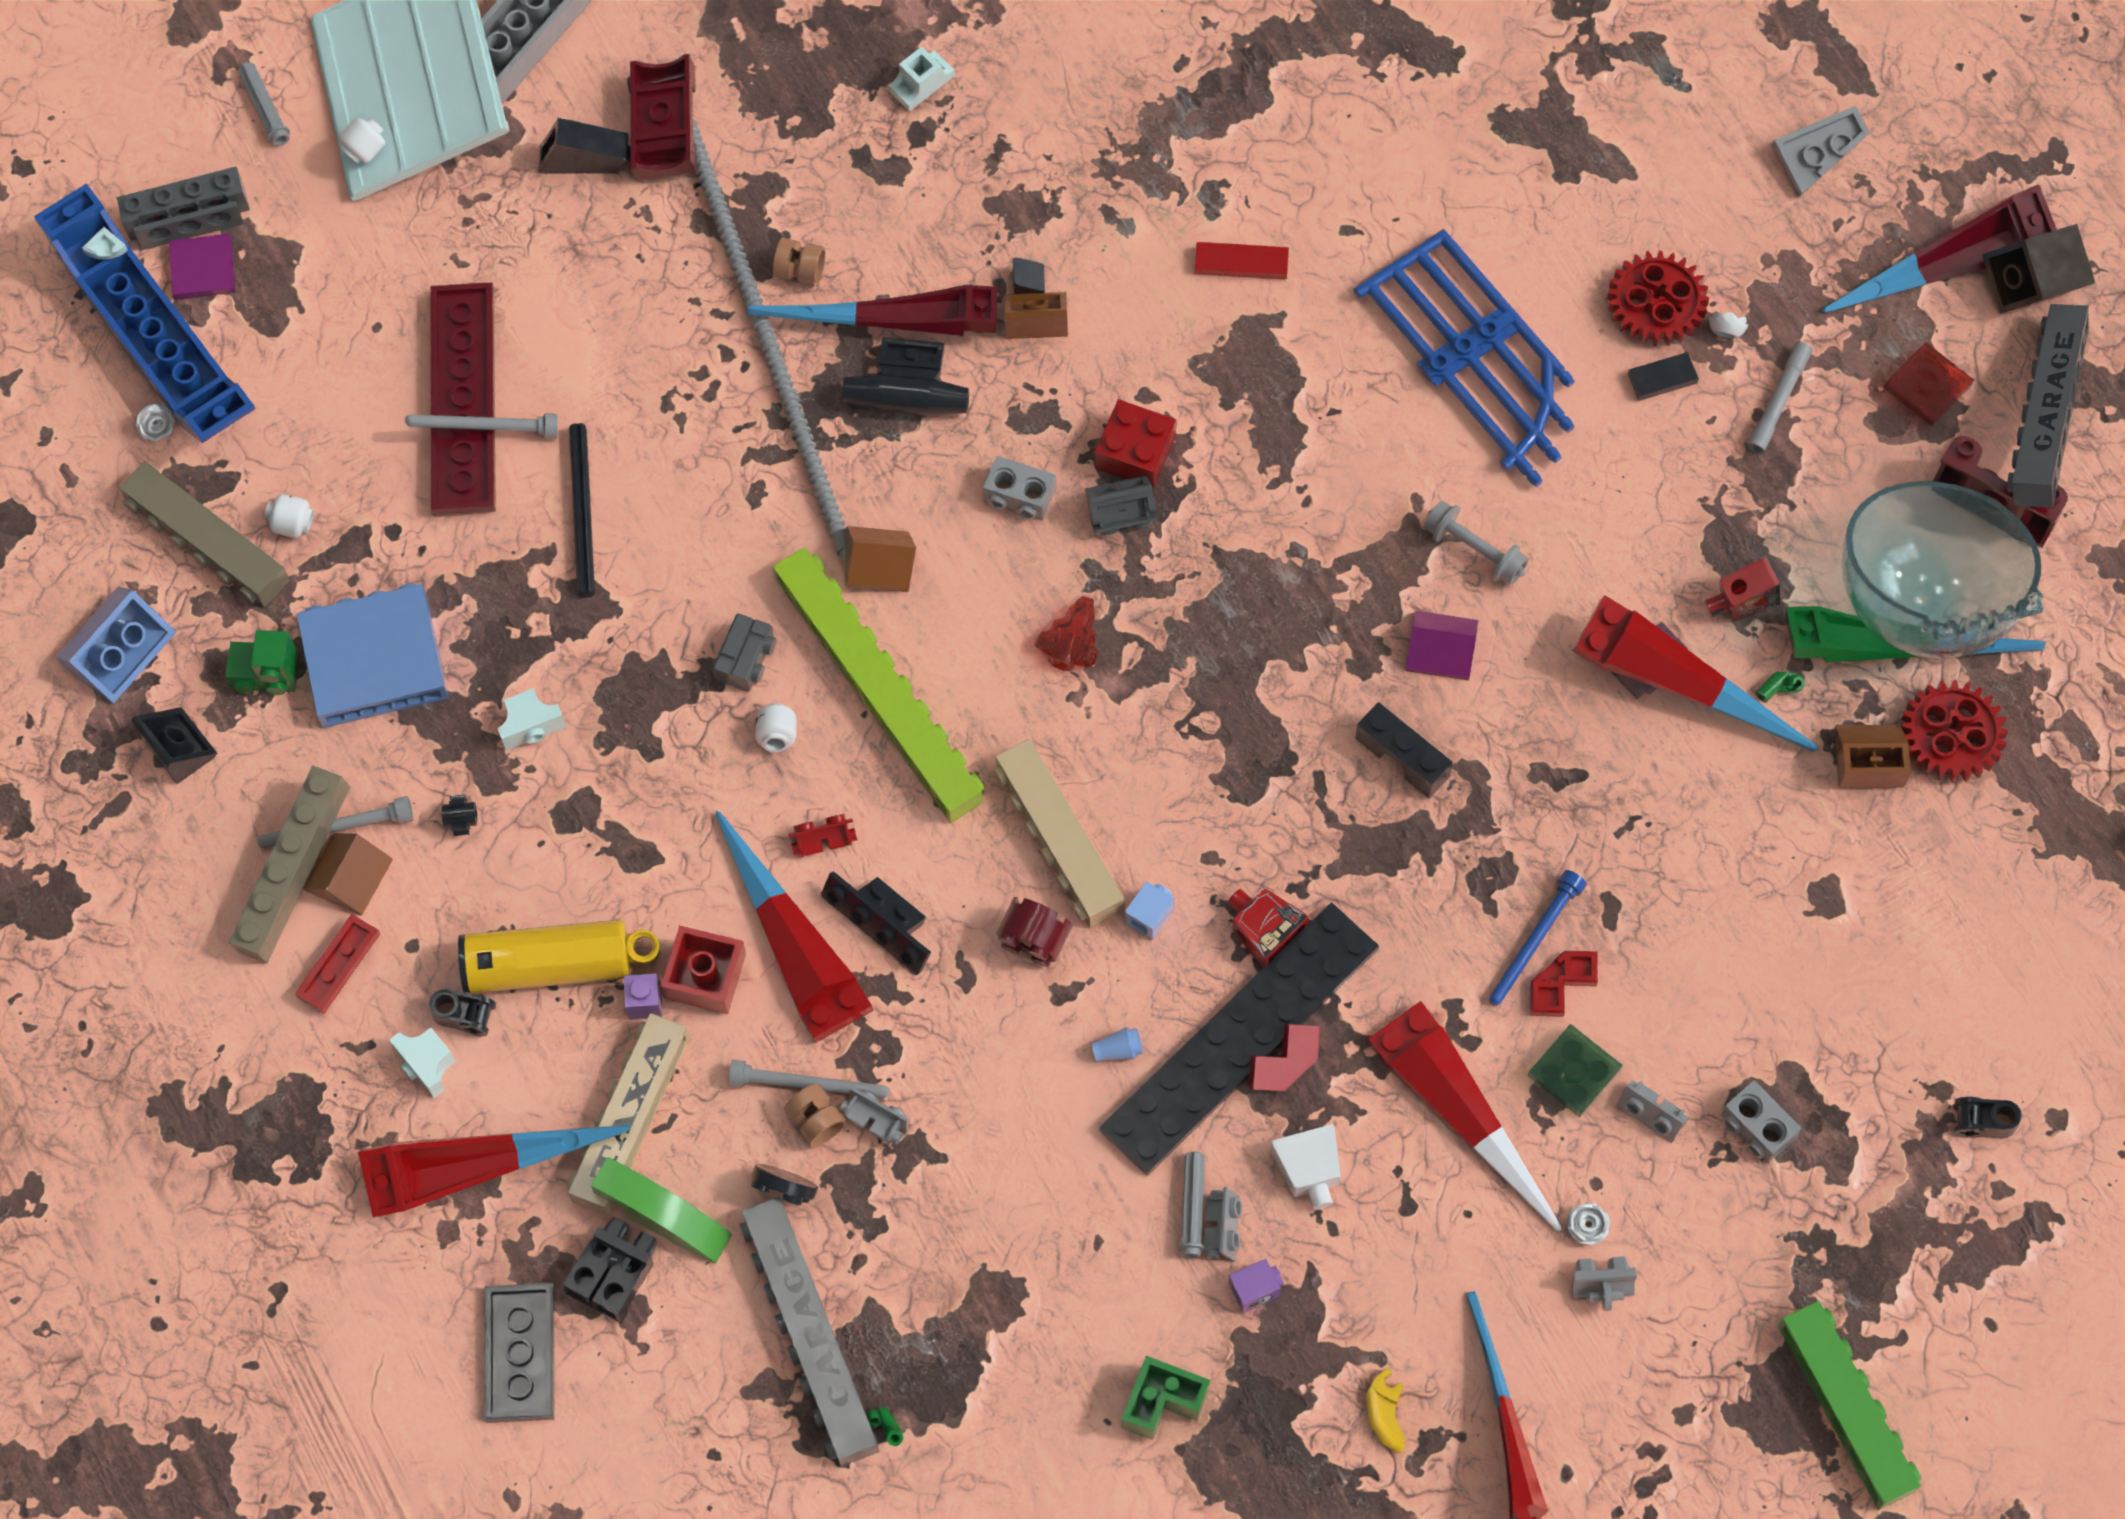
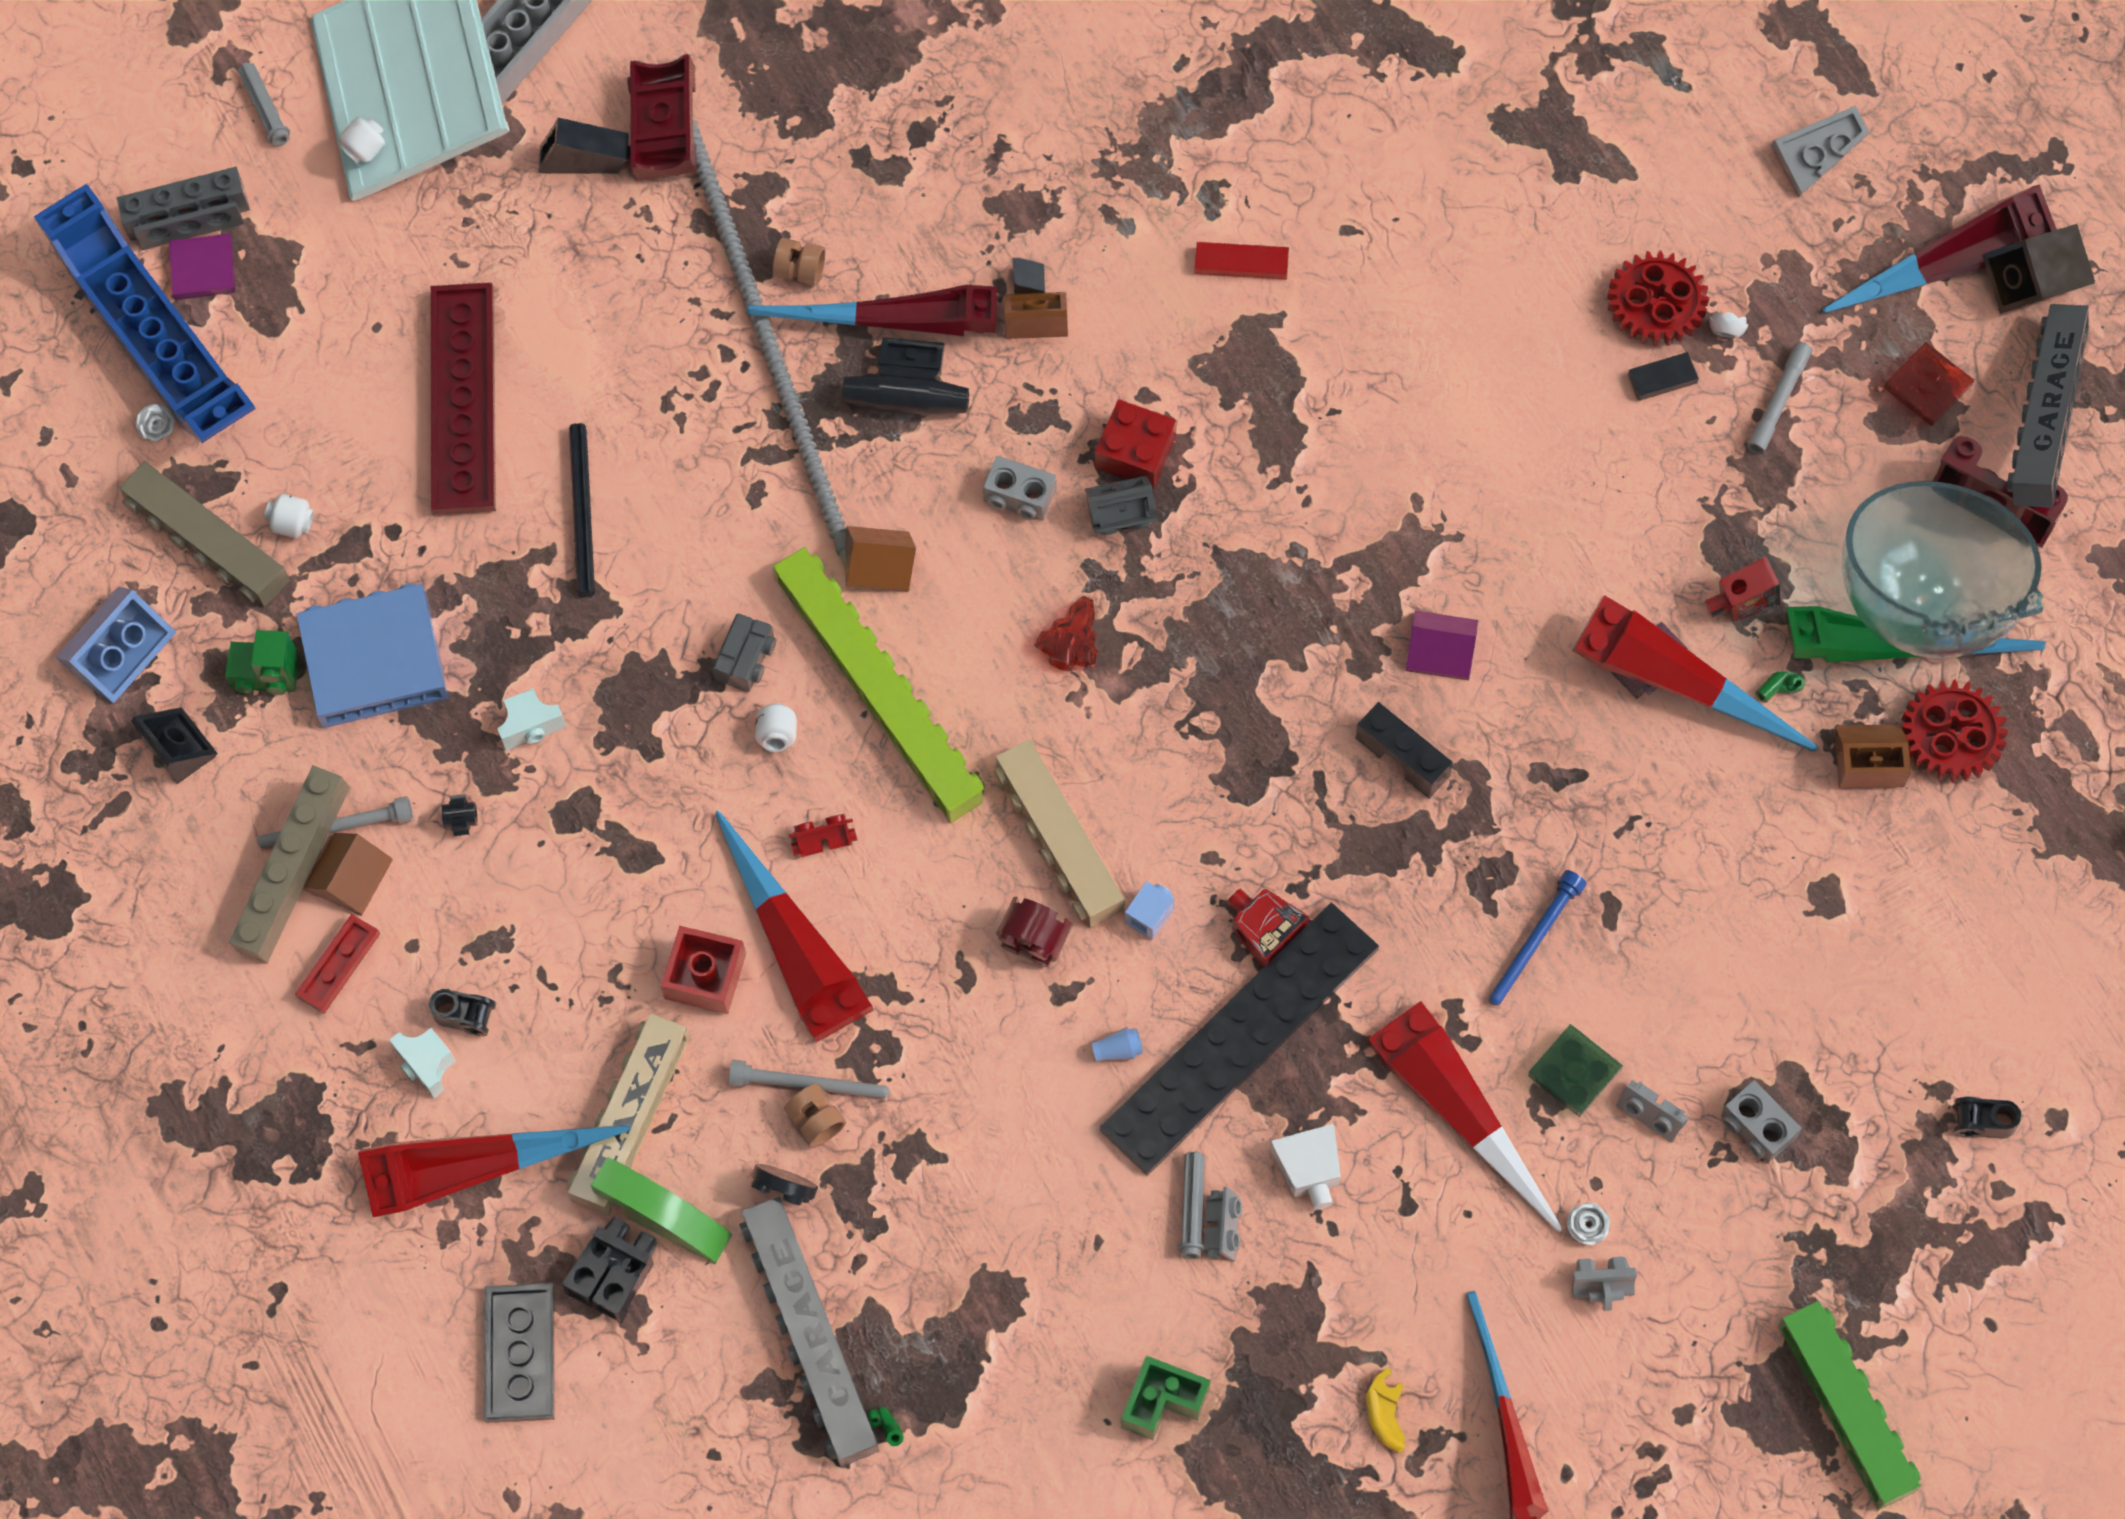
(104, 246): light aqua tile -> none
(544, 425): light grey piece -> none
(550, 955): yellow piece -> none
(642, 996): medium lavender brick -> none
(882, 916): black bracket -> none
(888, 1121): light grey hinge -> none
(920, 77): light aqua brick -> none
(1255, 1285): medium lavender brick -> none
(1299, 1053): tile -> none
(1442, 520): light grey piece -> none
(1472, 344): blue piece -> none
(1568, 969): red tile -> none

